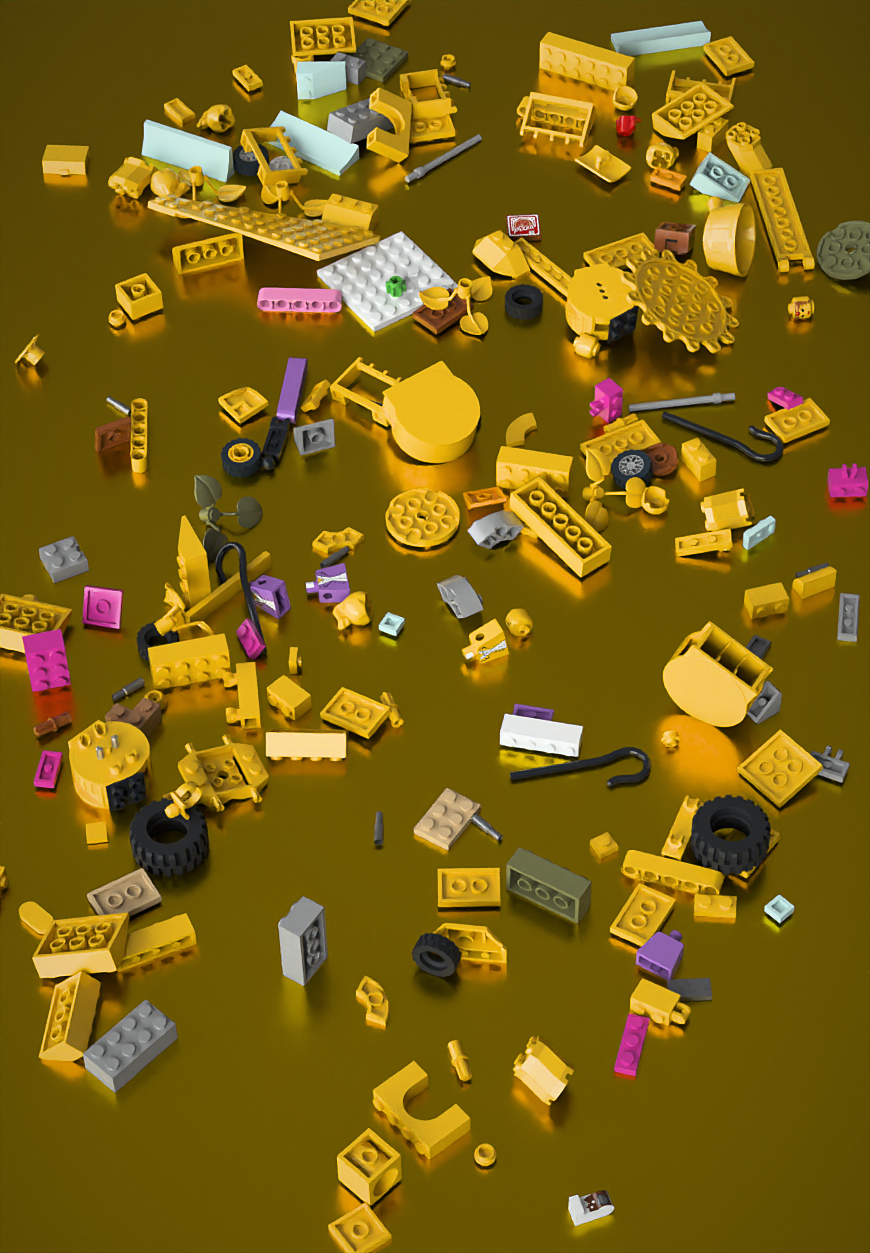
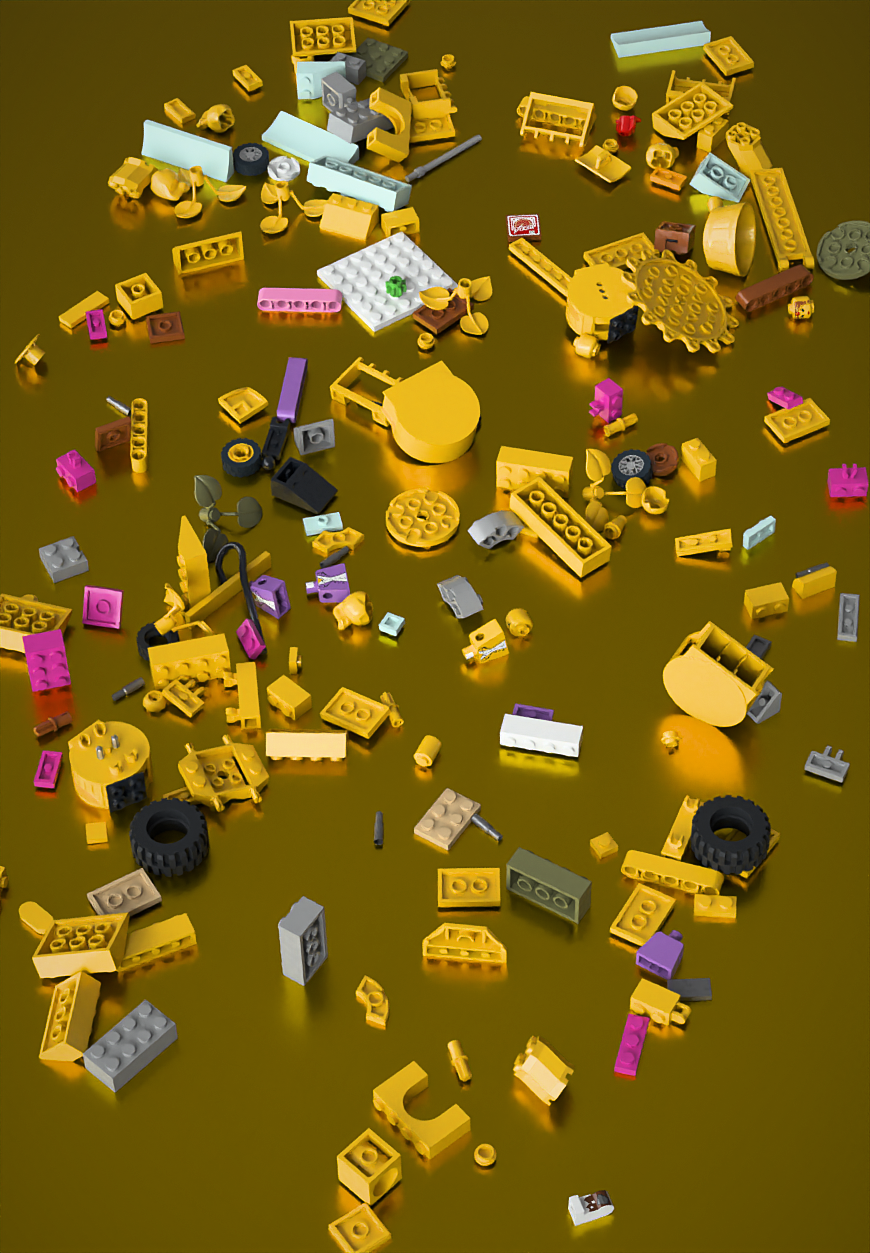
(65, 159): yellow container -> none
(75, 470): none -> dark pink brick
(78, 312): none -> yellow tile
(96, 324): none -> dark pink plate
(144, 716): medium nougat brick -> none
(165, 327): none -> dark orange tile
(179, 805): yellow piece -> none
(183, 697): none -> yellow hinge
(249, 141): yellow hinge -> none
(297, 235): yellow wing -> none
(302, 486): none -> black slope
(316, 394): yellow plate -> none
(321, 523): none -> light aqua plate
(337, 92): none -> light grey hinge
(358, 183): none -> light aqua brick
(400, 220): none -> yellow brick
(426, 340): none -> yellow plate
(427, 751): none -> yellow brick
(440, 945): black tyre -> none
(455, 80): flat silver pin -> none
(484, 498): light orange slope -> none
(501, 255): yellow wedge -> none
(519, 429): yellow tile -> none
(523, 311): black tyre -> none
(586, 62): yellow brick -> none
(593, 762): black piece -> none
(610, 145): none -> yellow plate
(614, 528): none -> yellow cone
(633, 436): yellow plate -> none
(715, 398): light grey bar -> none
(728, 440): black piece -> none
(728, 510): yellow brick -> none
(774, 288): none -> dark orange beam
(779, 908): light aqua plate -> none
(780, 768): yellow plate -> none

